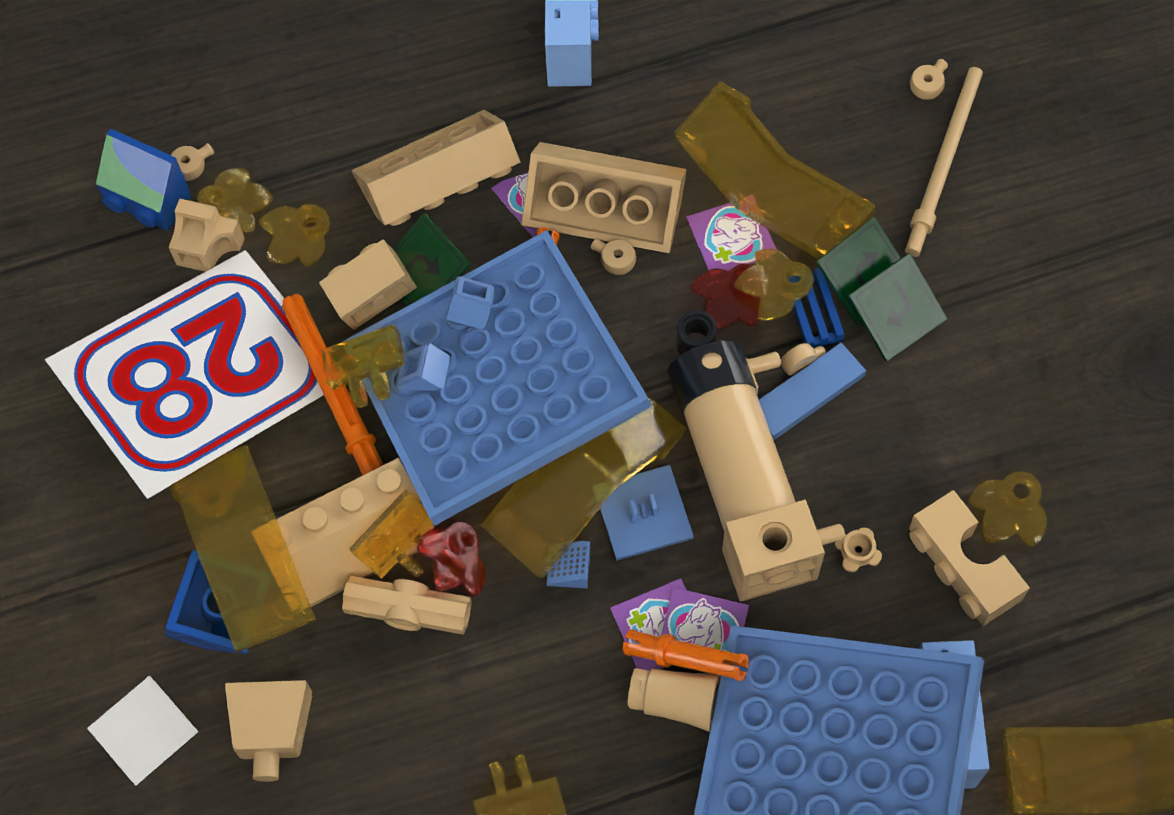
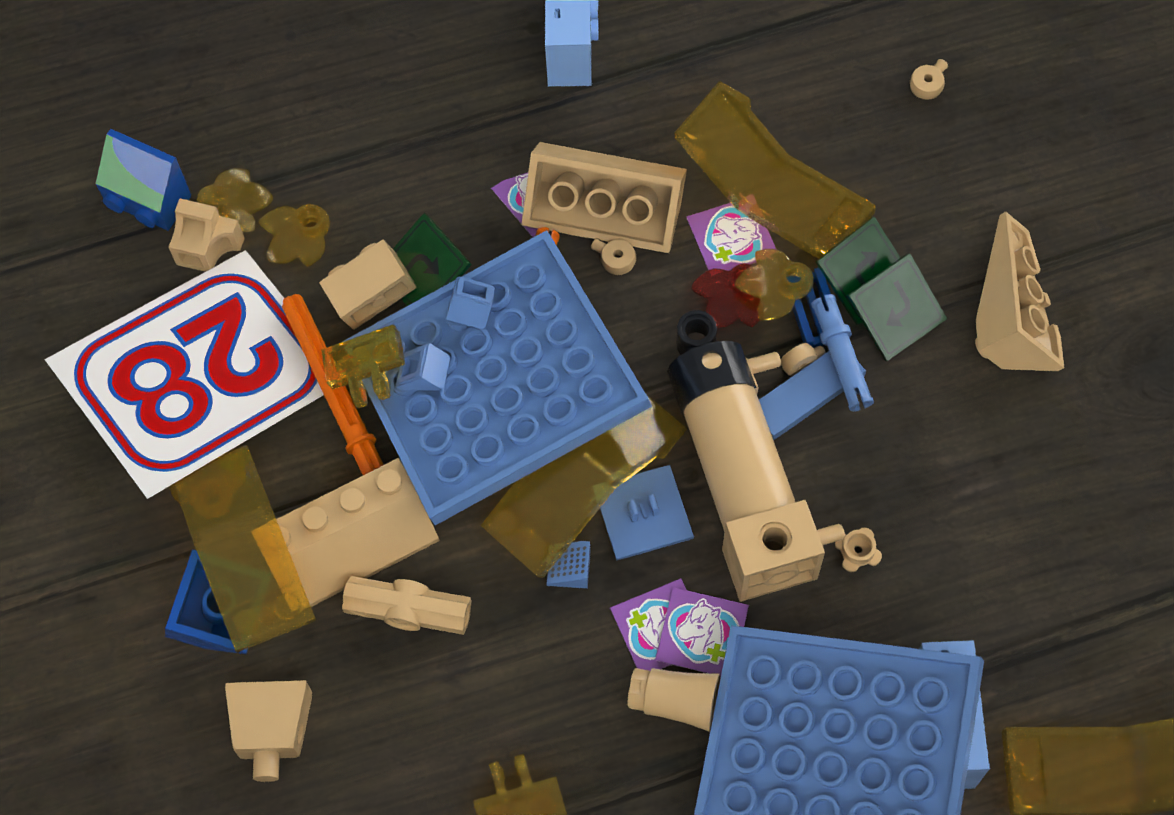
(142, 730): white sticker -> none
(192, 160): tan piece -> none
(393, 536): clear yellow hinge -> none
(437, 167): tan slope -> none
(453, 561): clear red plate -> none
(670, 651): orange pin -> none
(836, 336): none -> medium blue pin
(924, 218): tan bar -> none
(983, 588): tan arch -> none
(1007, 513): clear yellow plate -> none
(1012, 306): none -> tan wedge

